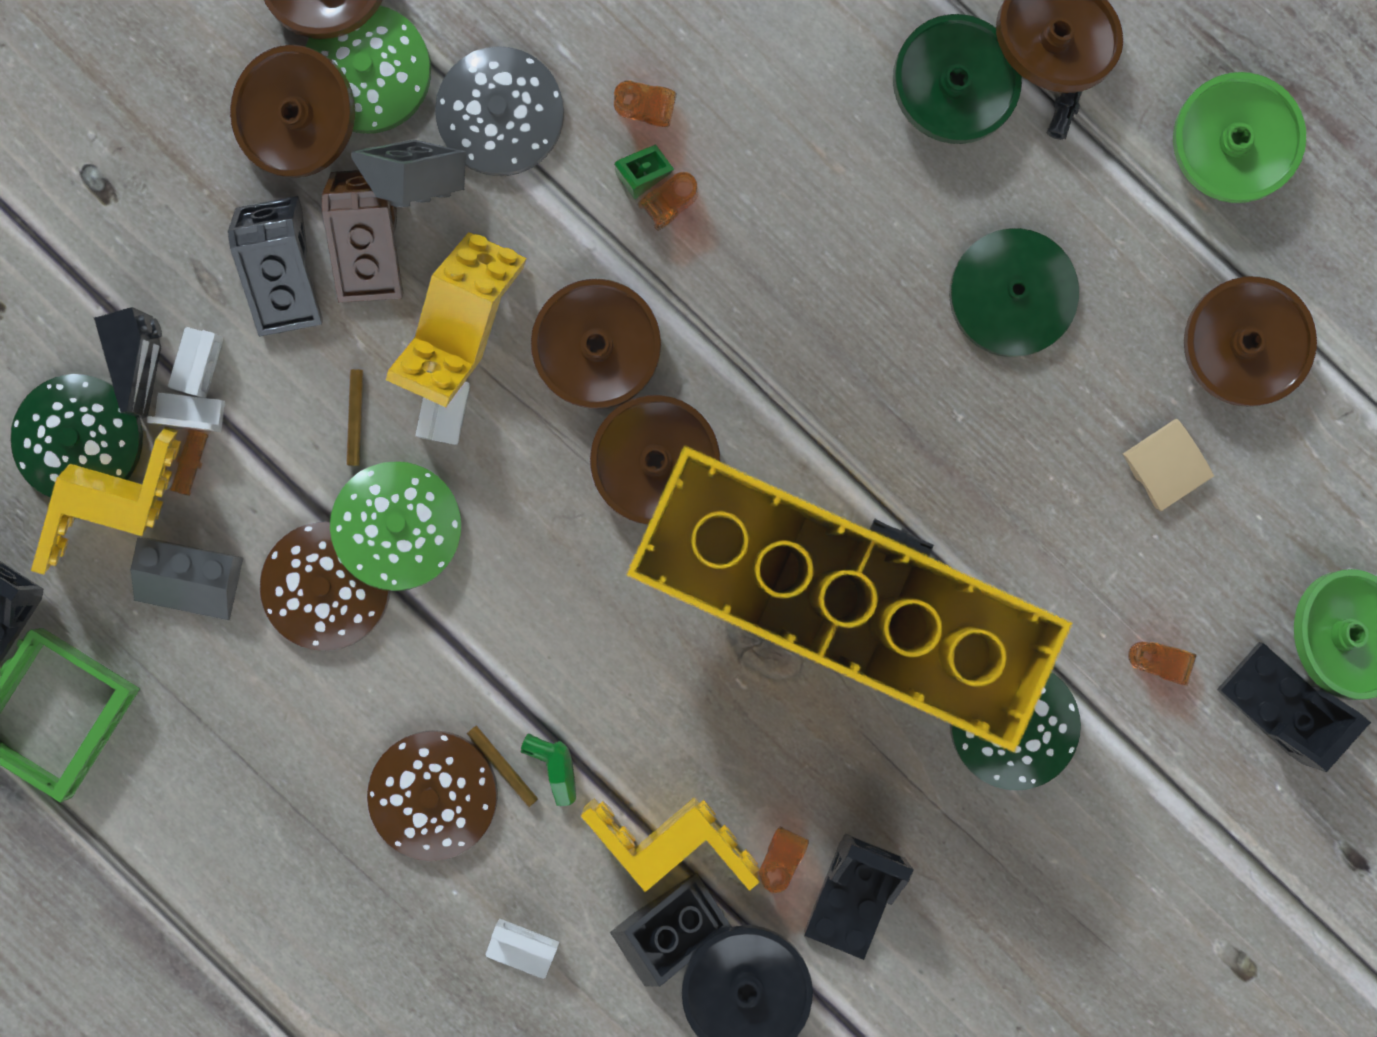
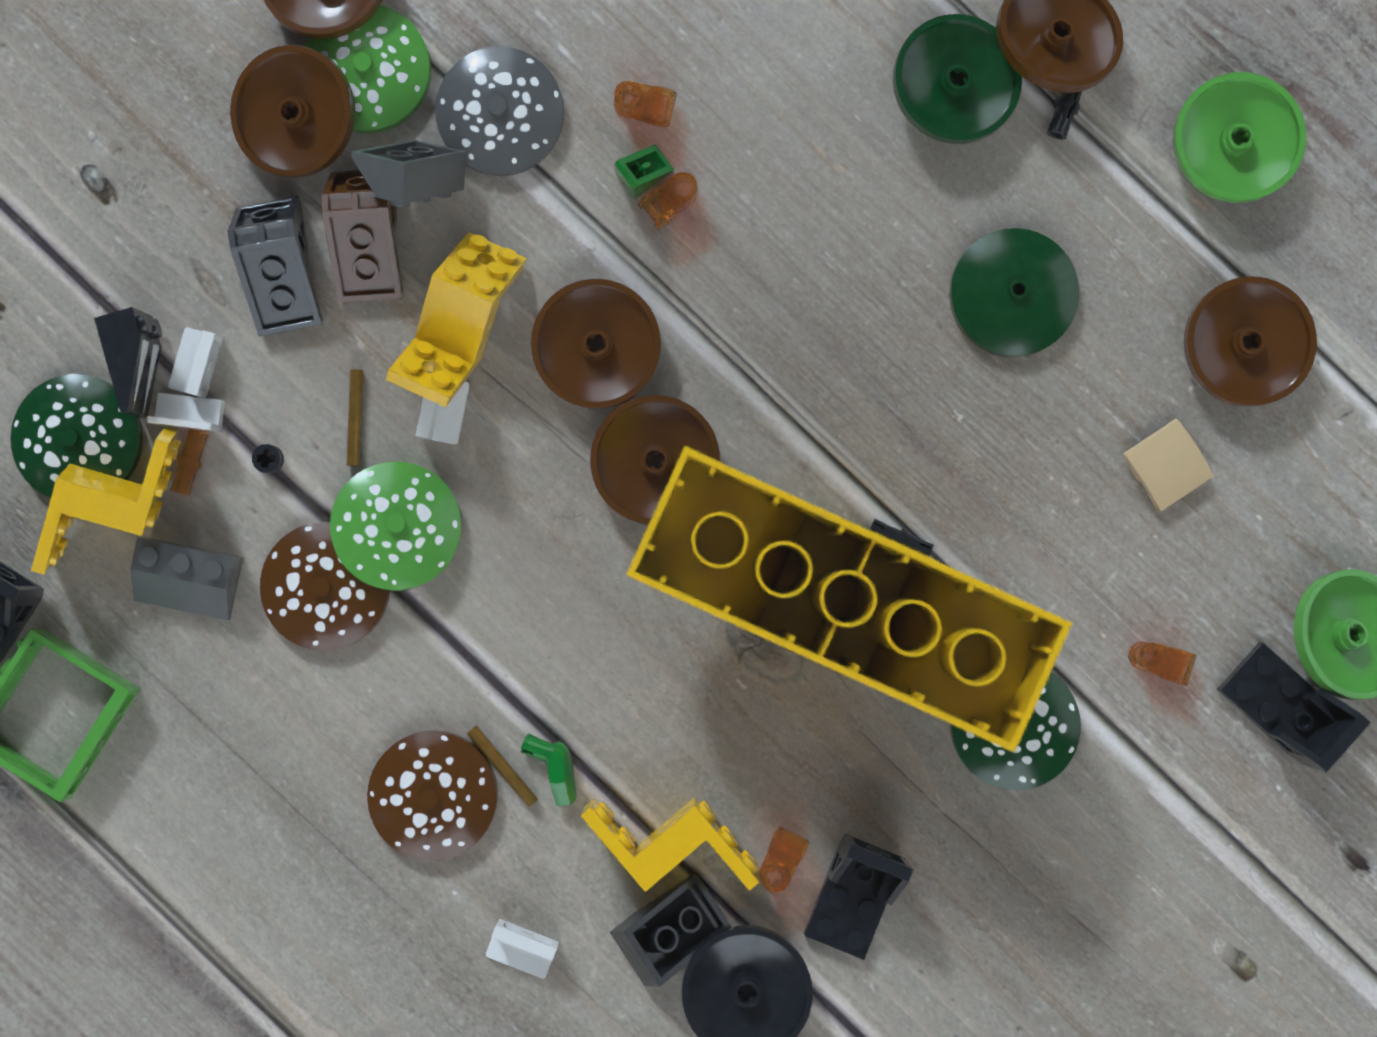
(263, 450): none -> black bush

